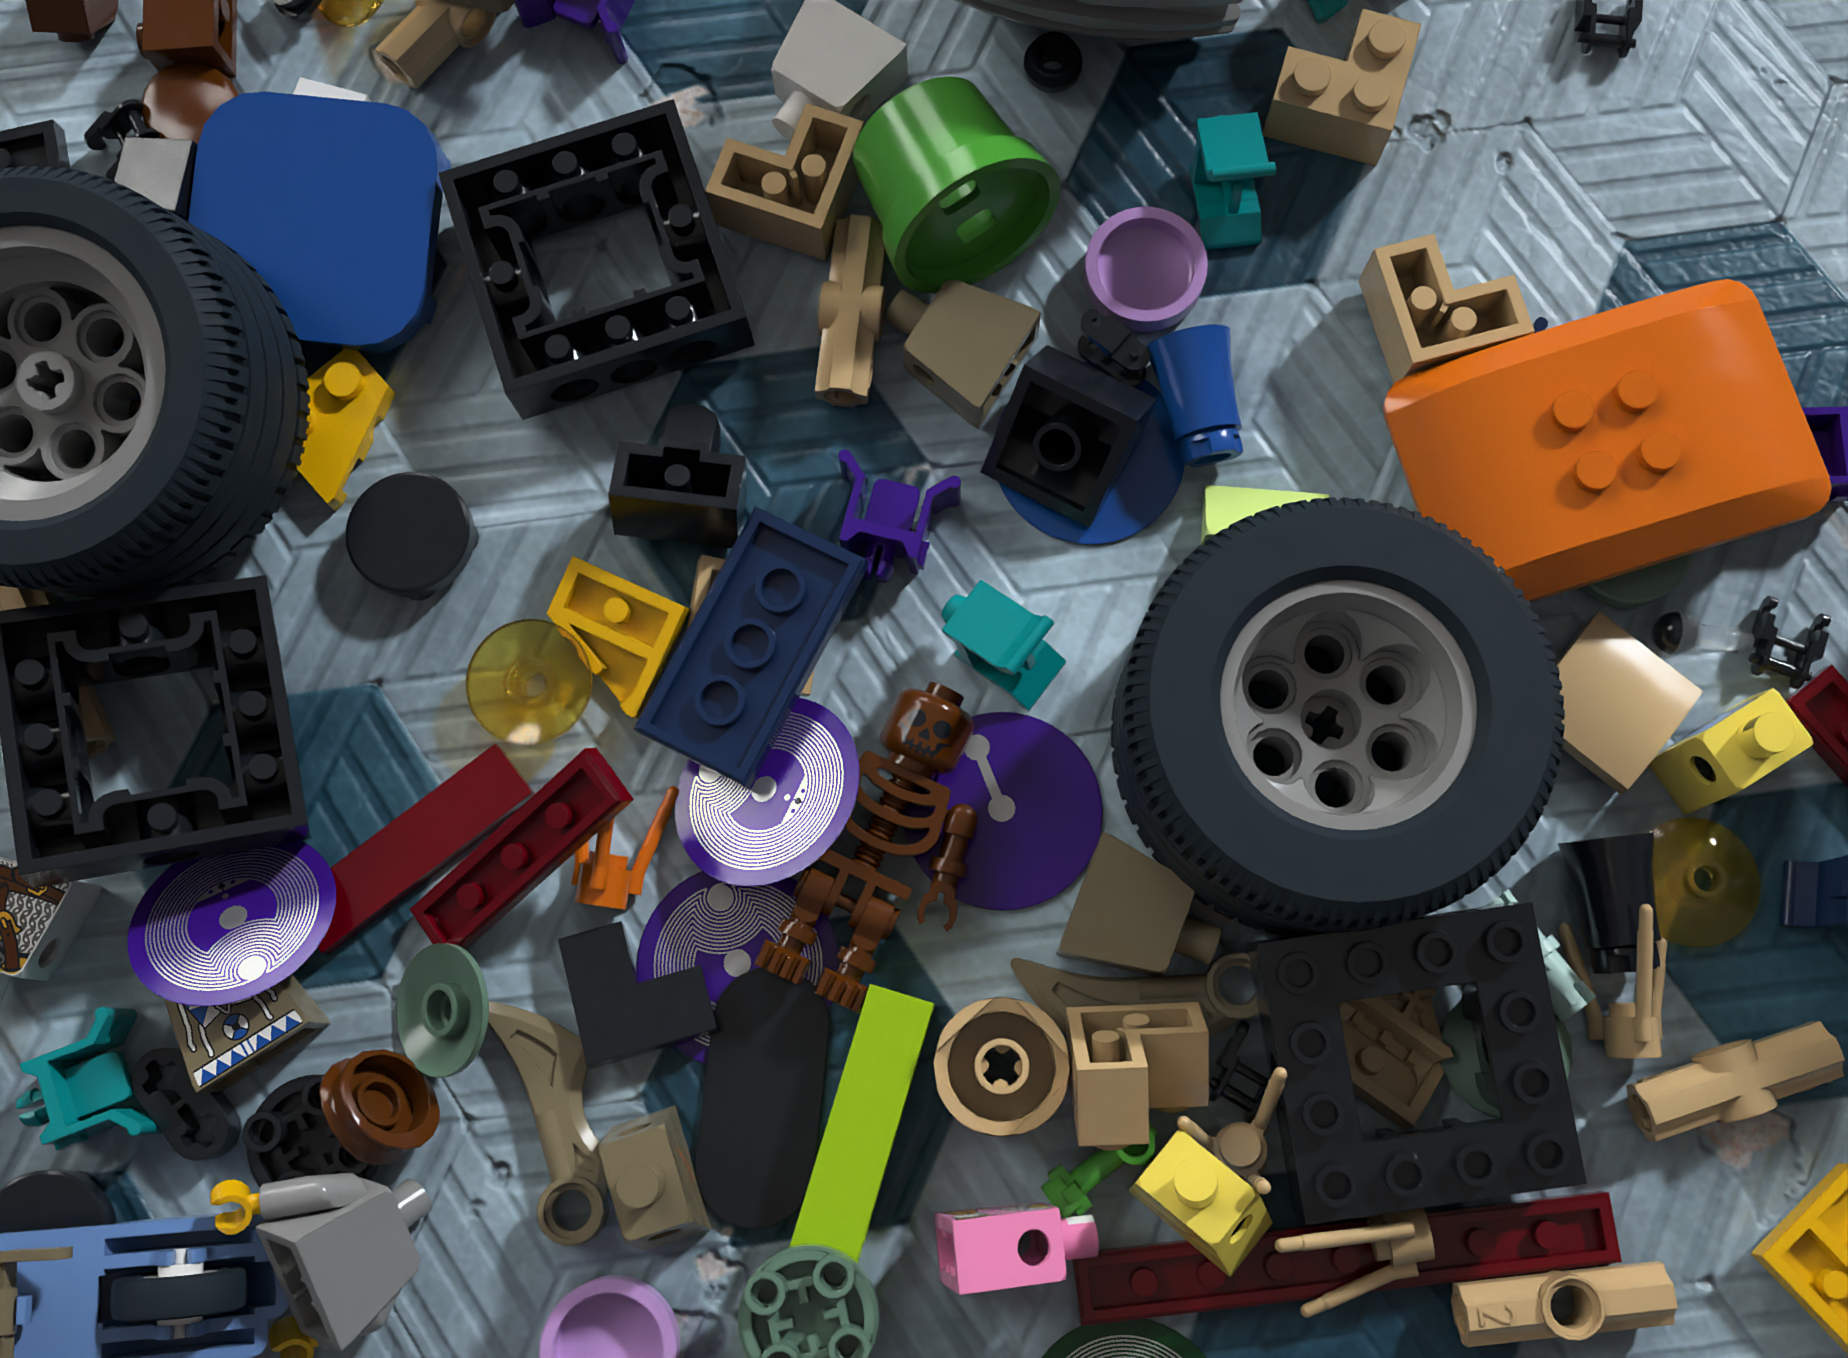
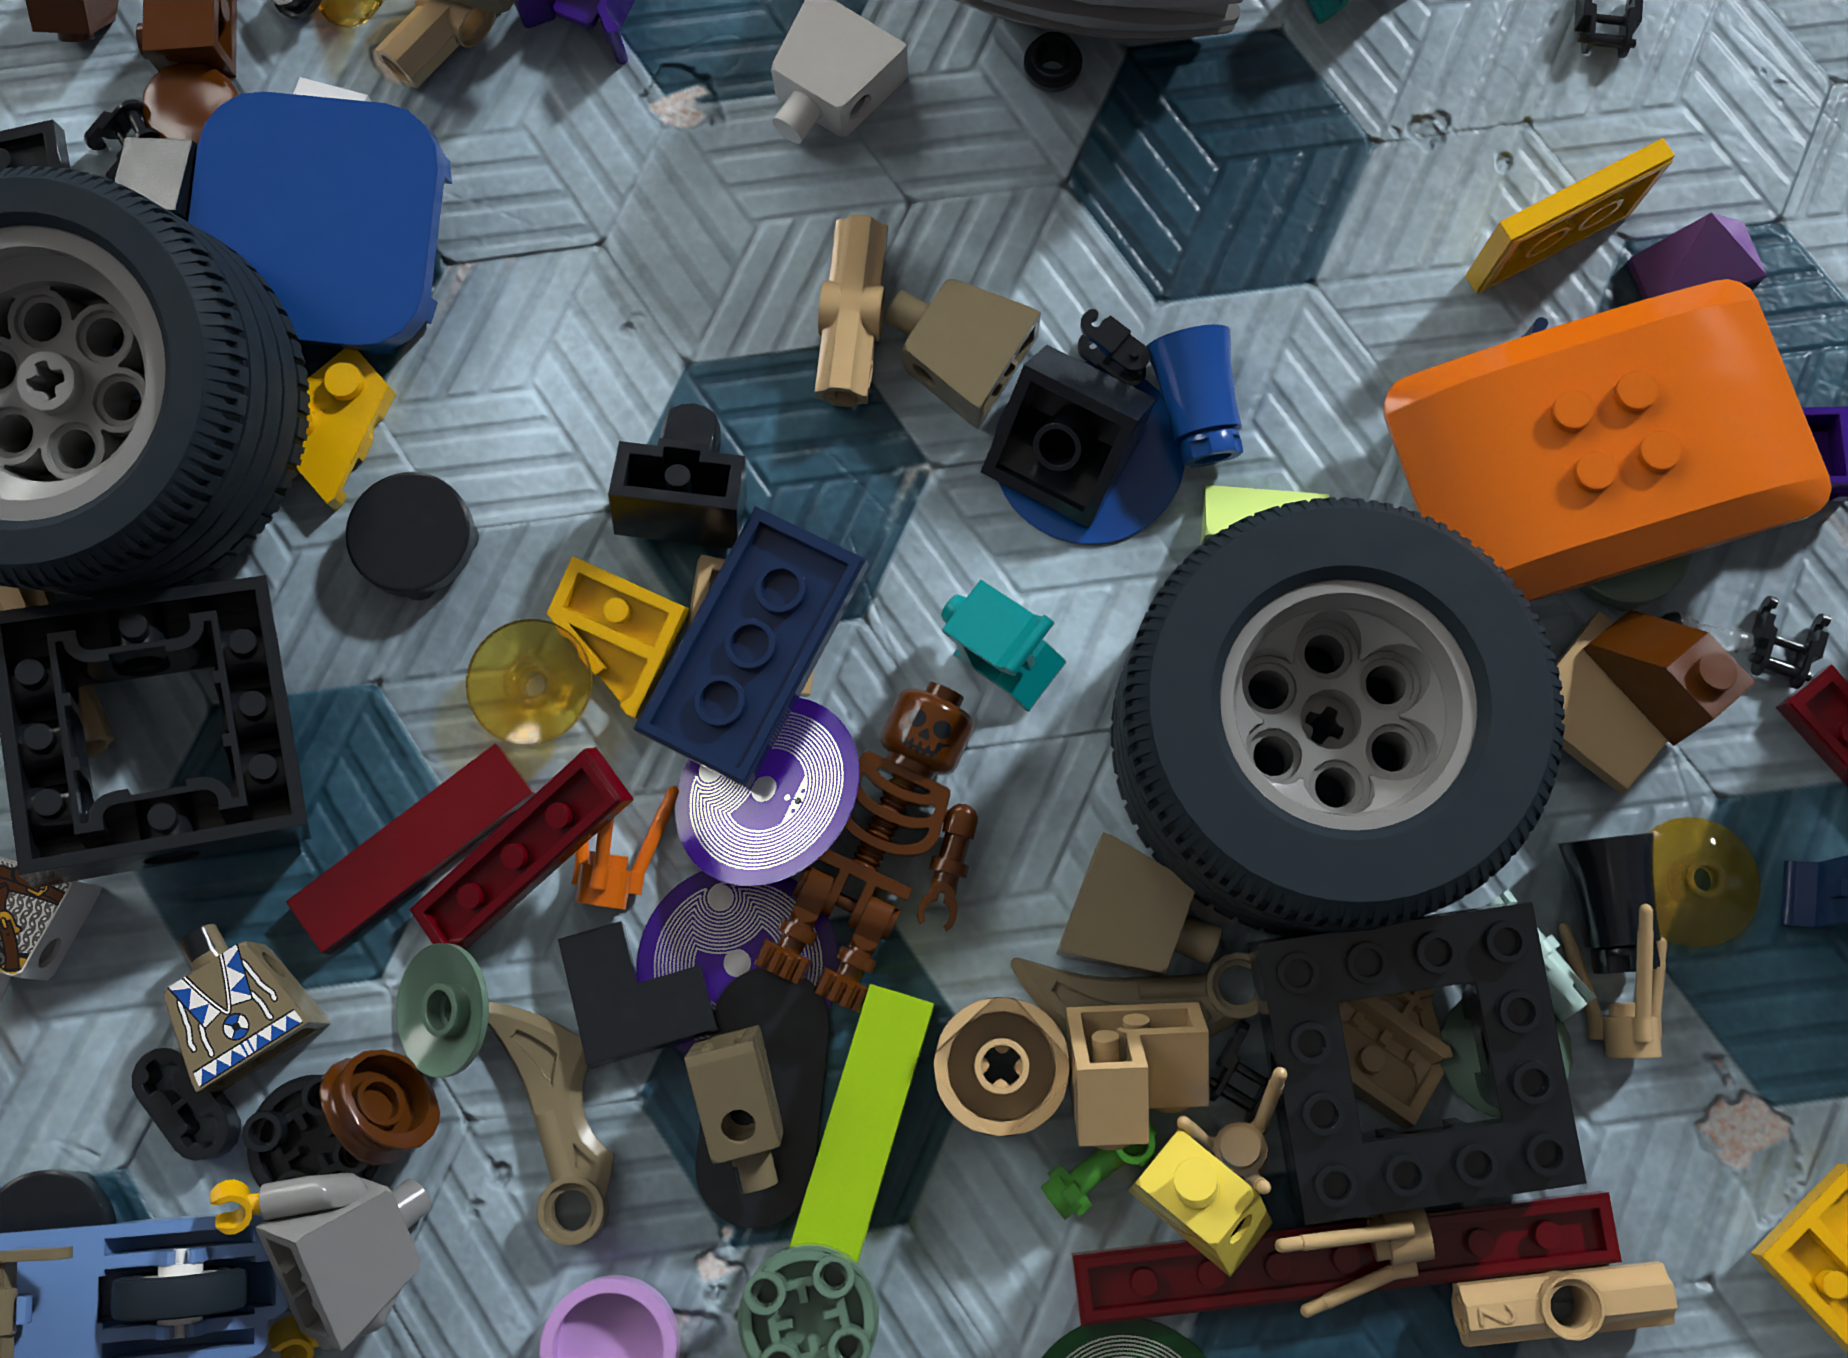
(79, 1090): teal piece -> none
(231, 923): dark purple piece -> none
(570, 182): black brick -> none
(653, 1180): dark tan torso -> none
(732, 1075): none -> dark tan torso
(790, 196): tan brick -> none
(891, 519): dark purple piece -> none
(952, 184): bright green piece -> none
(981, 1246): bright pink torso -> none
(1033, 811): dark purple piece -> none
(1145, 268): lavender piece -> none
(1225, 162): teal piece -> none
(1349, 102): tan brick -> none
(1425, 319): tan brick -> none
(1569, 216): none -> yellow tile
(1669, 671): none -> reddish brown slope
(1695, 255): none -> medium lavender slope
(1735, 1081): tan piece -> none
(1738, 745): light yellow torso -> none

